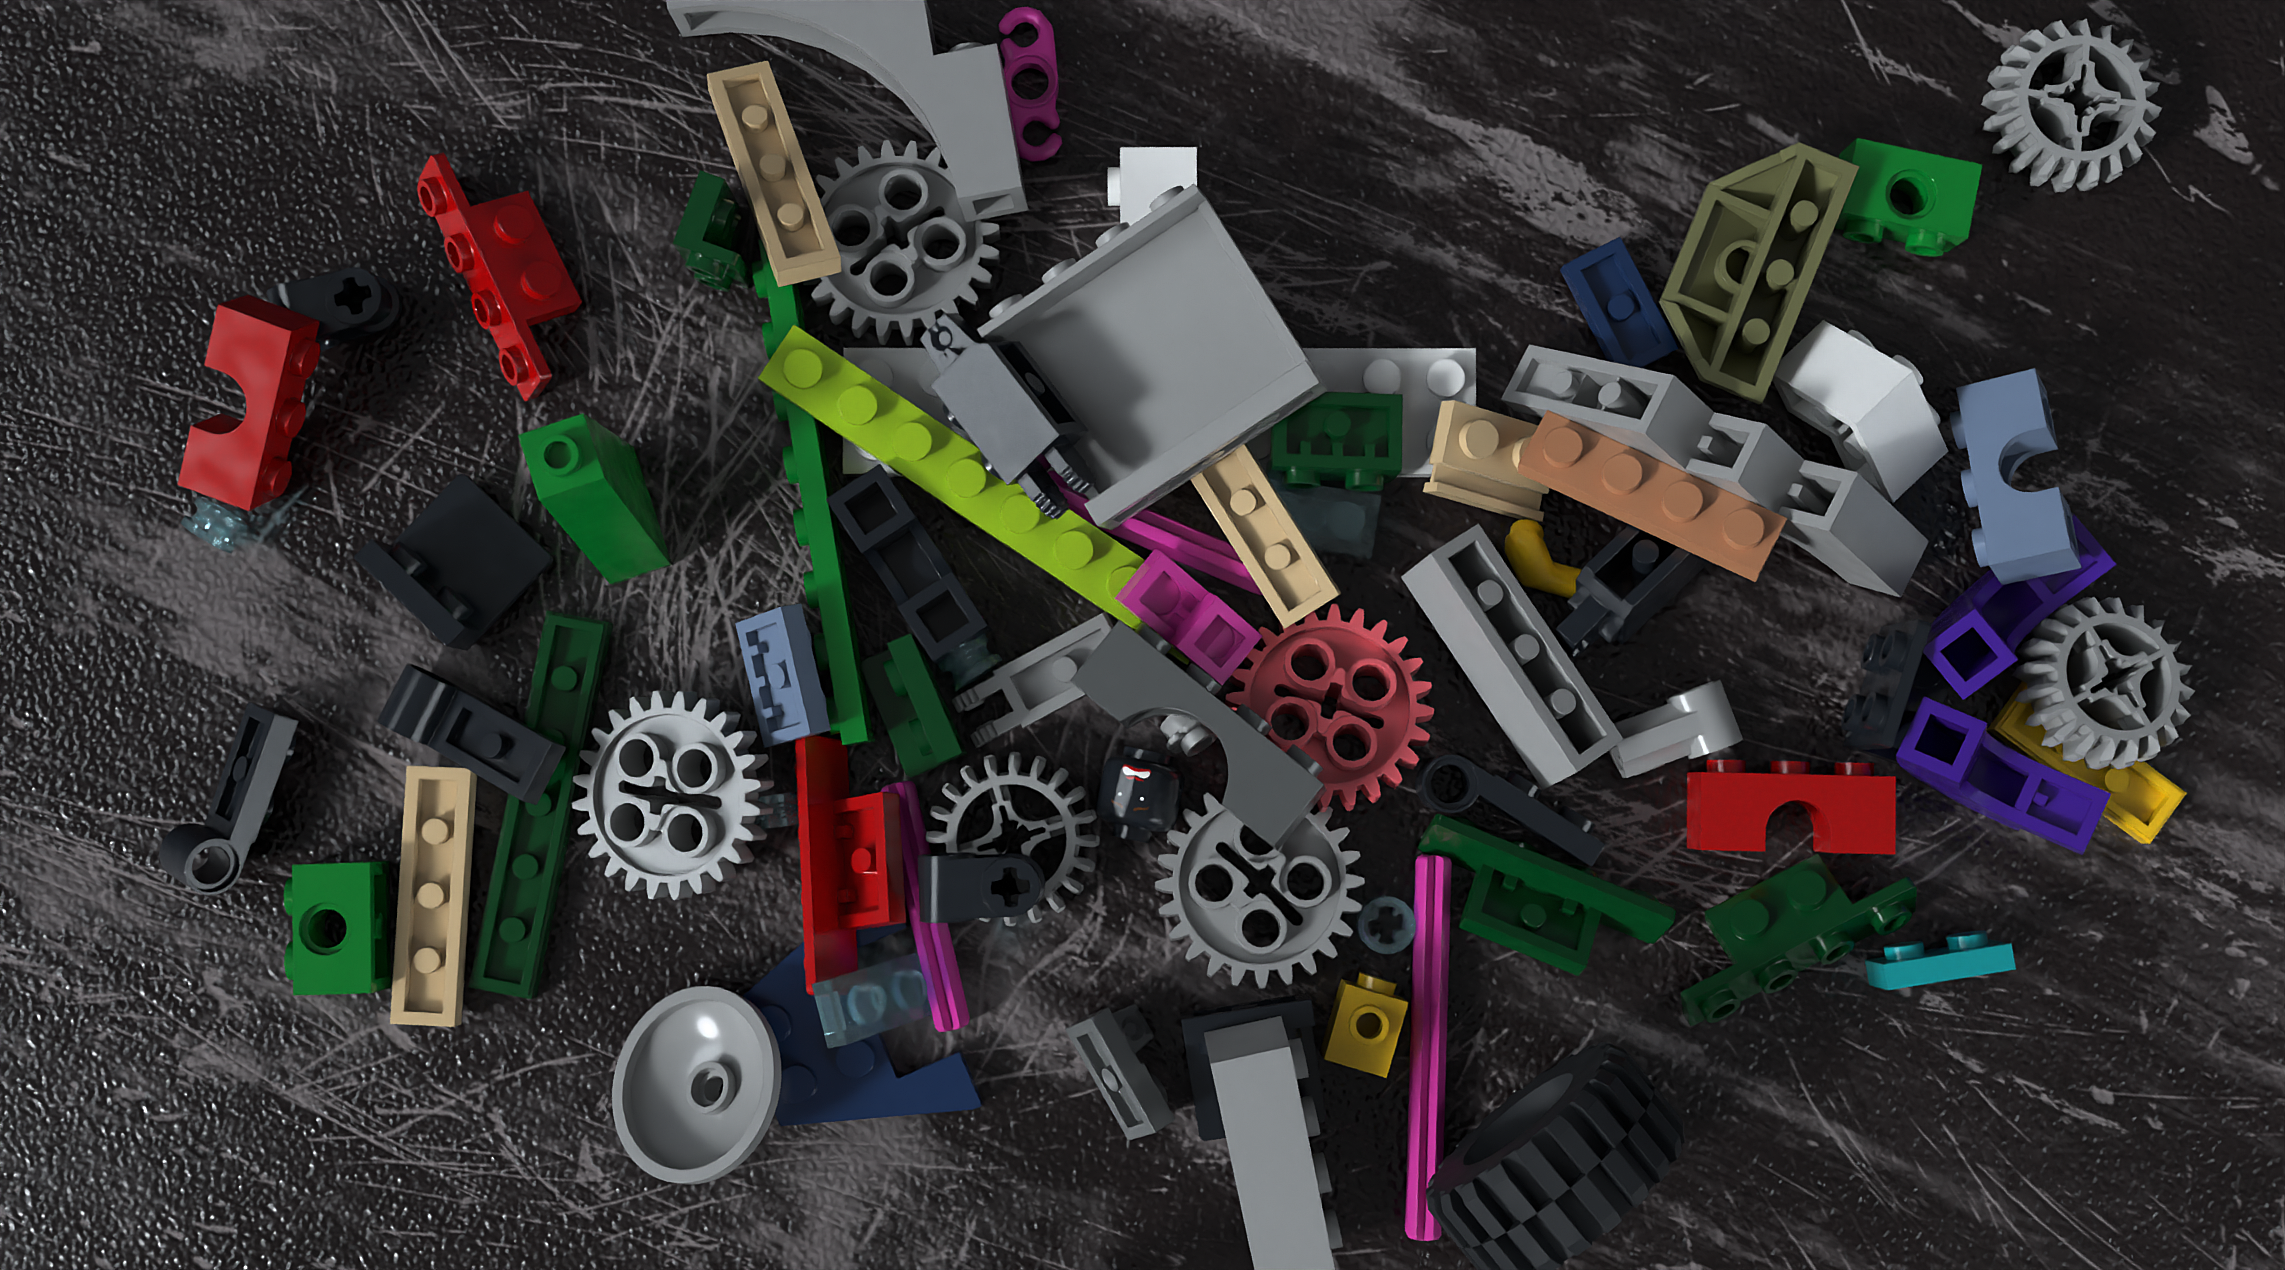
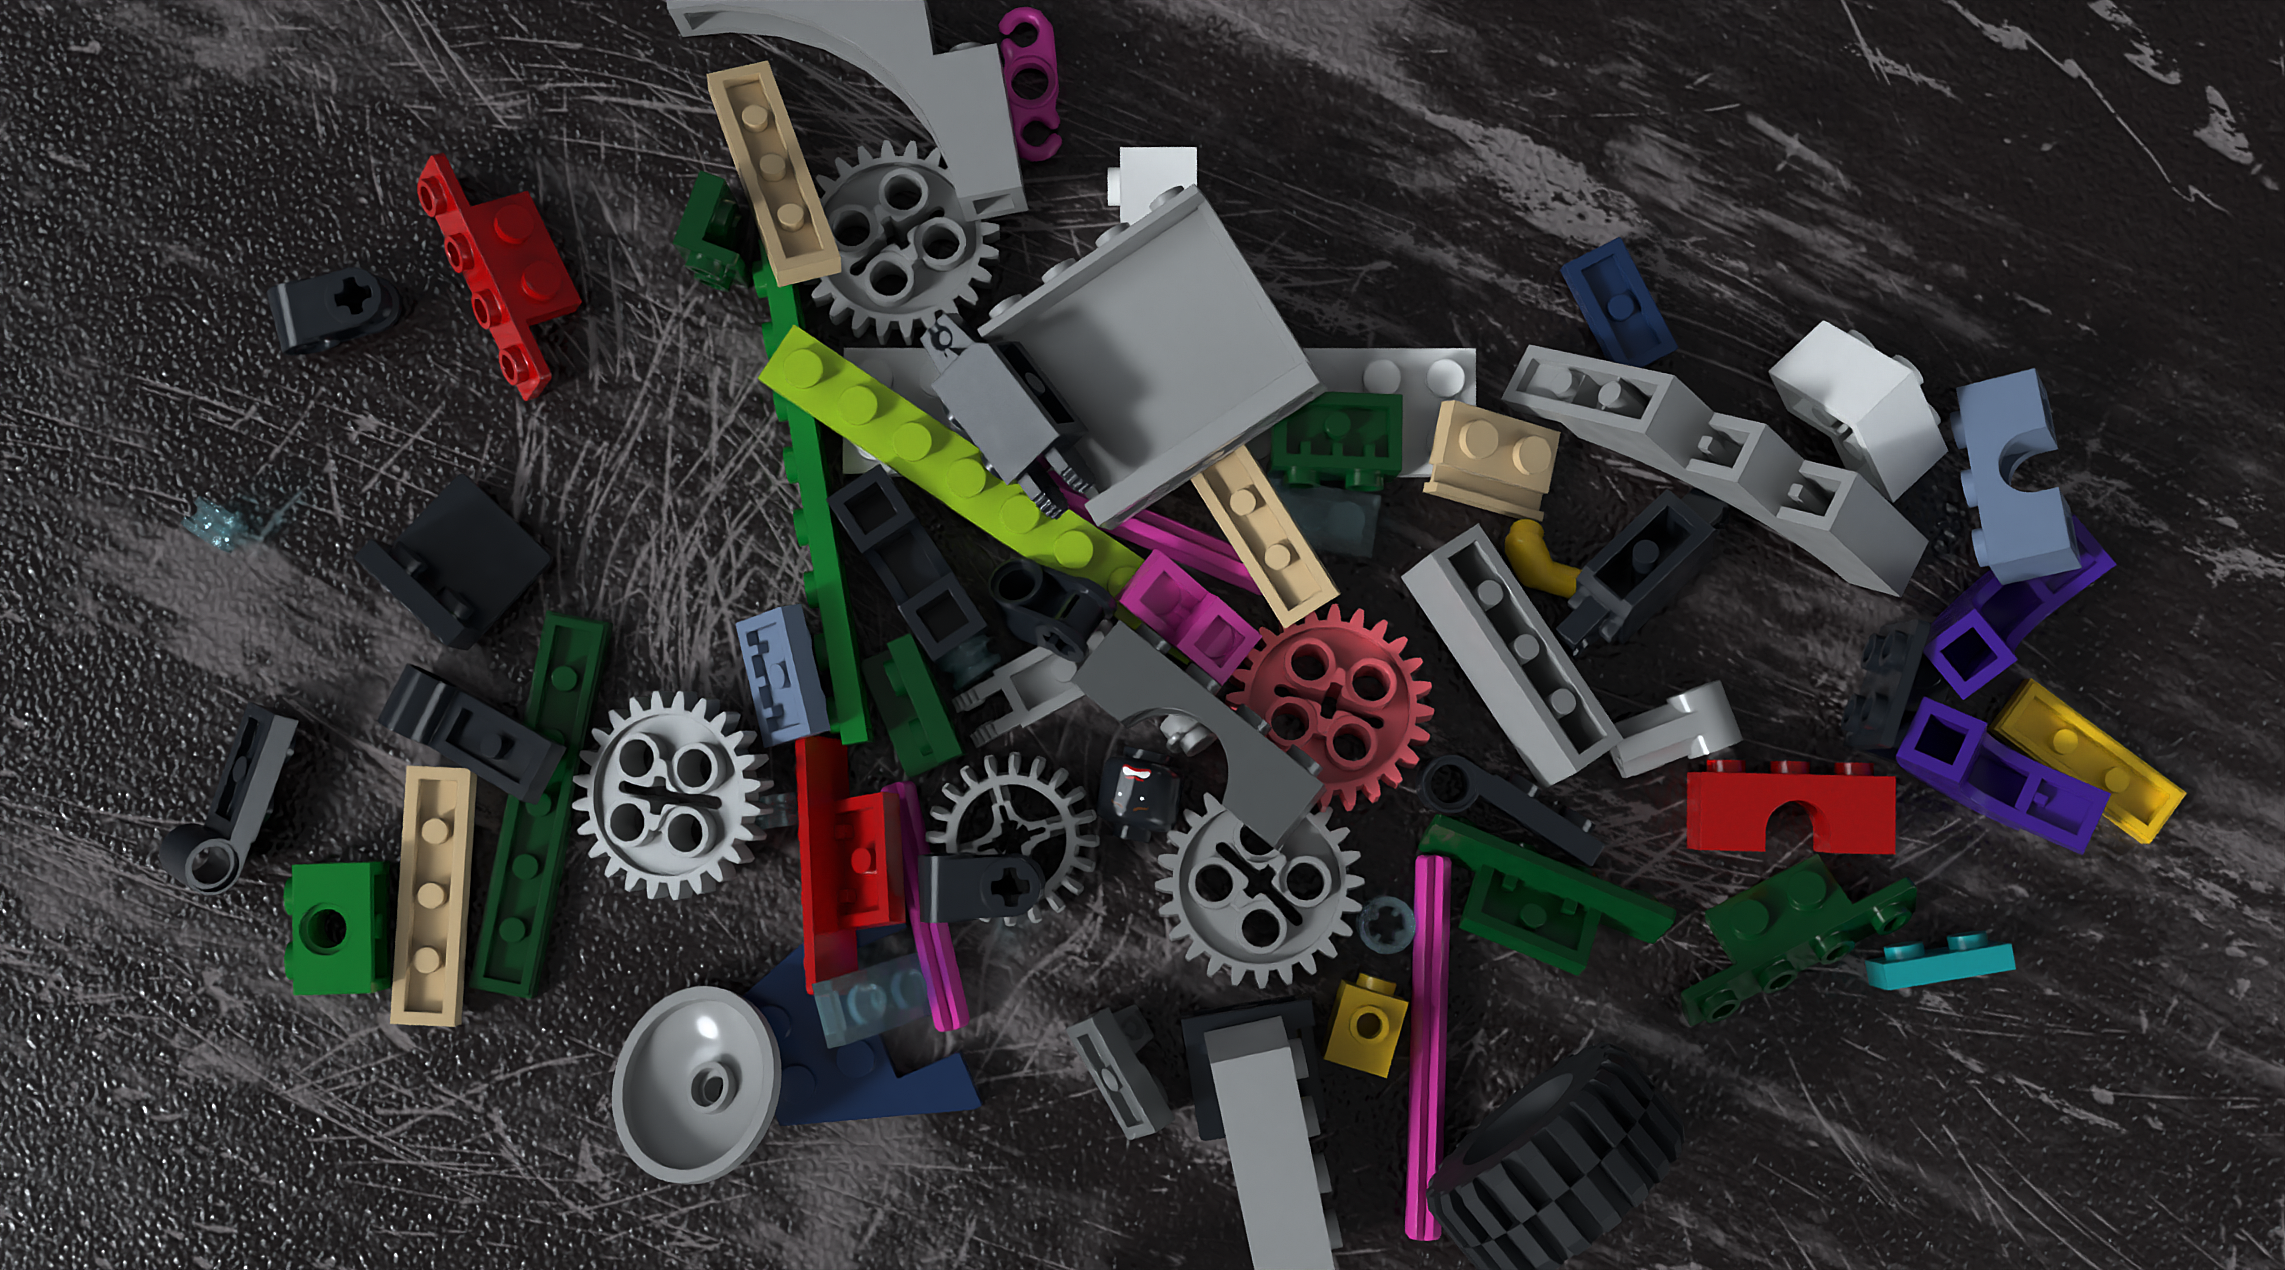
(270, 357): red arch -> none
(597, 495): green slope -> none
(1049, 606): none -> black piece
(1651, 495): nougat plate -> none
(1753, 264): olive wedge -> none
(1938, 186): green brick -> none
(2082, 62): light grey gear -> none
(2138, 706): light grey gear -> none

